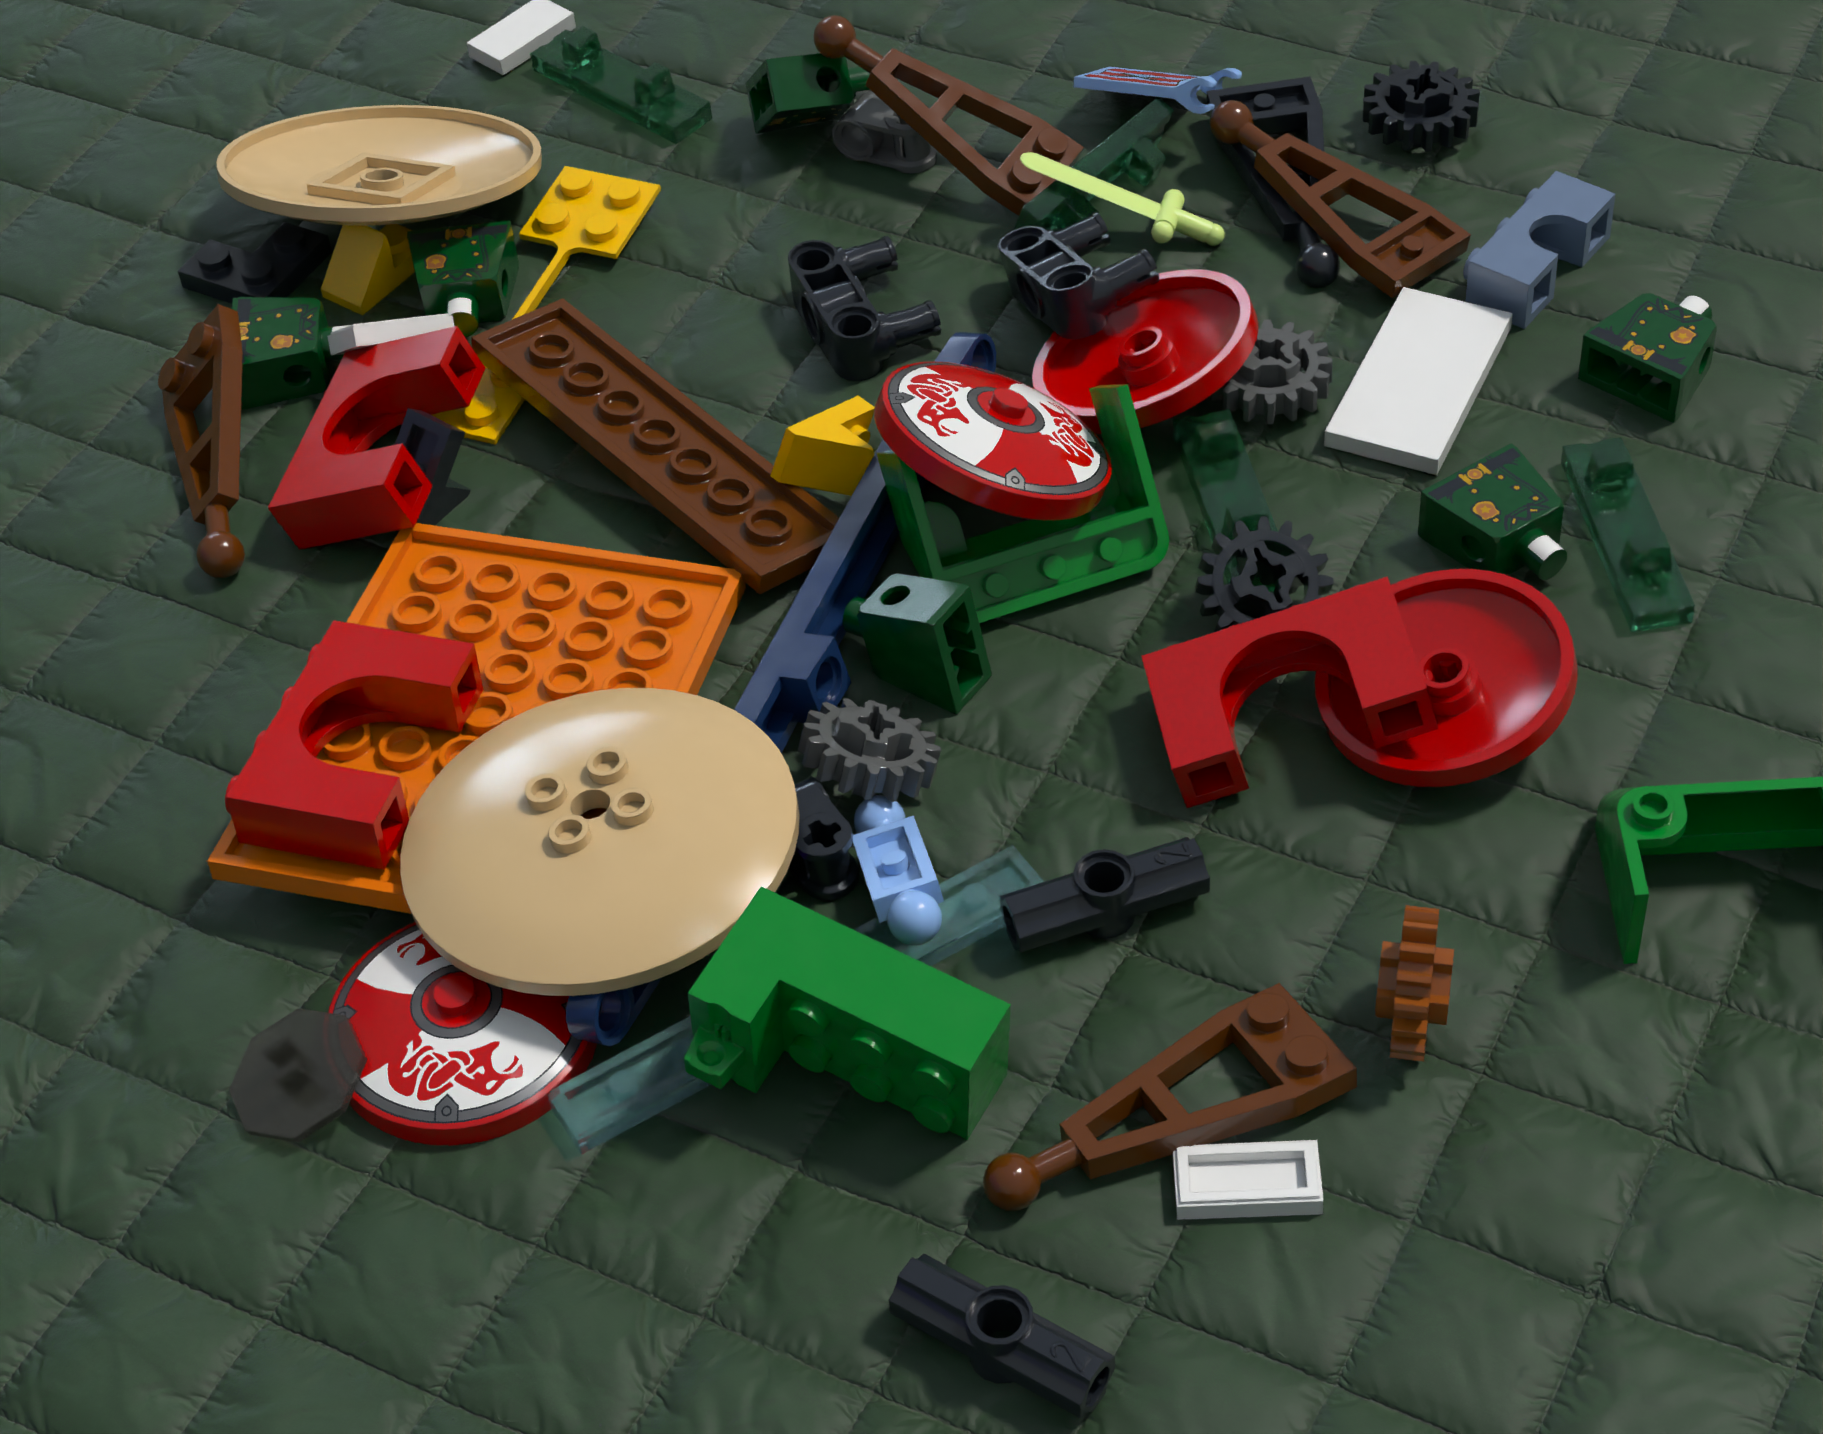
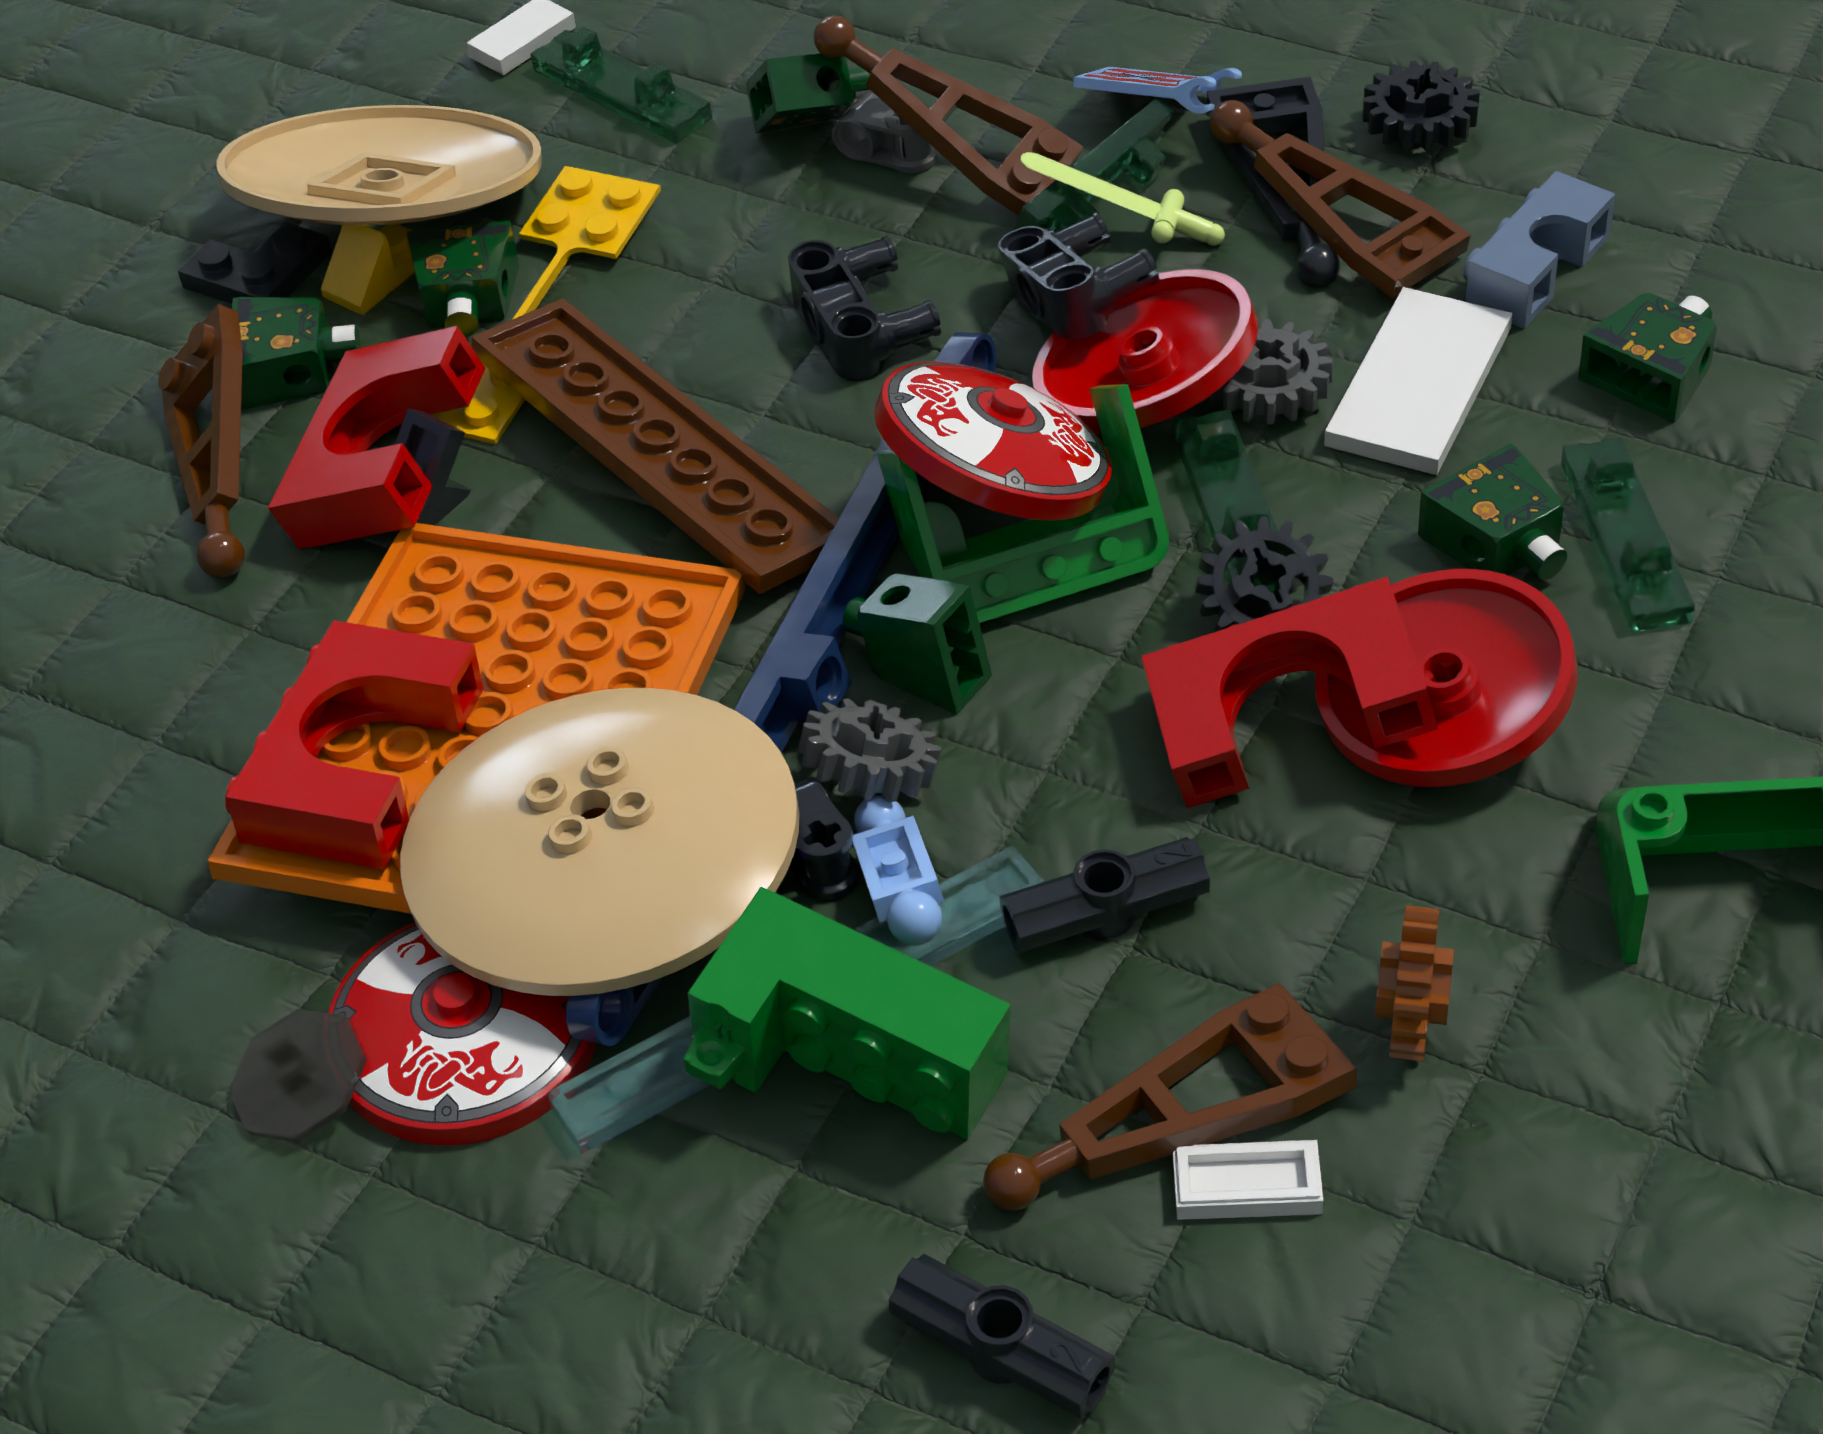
(378, 332): white tile -> none
(827, 449): yellow slope -> none

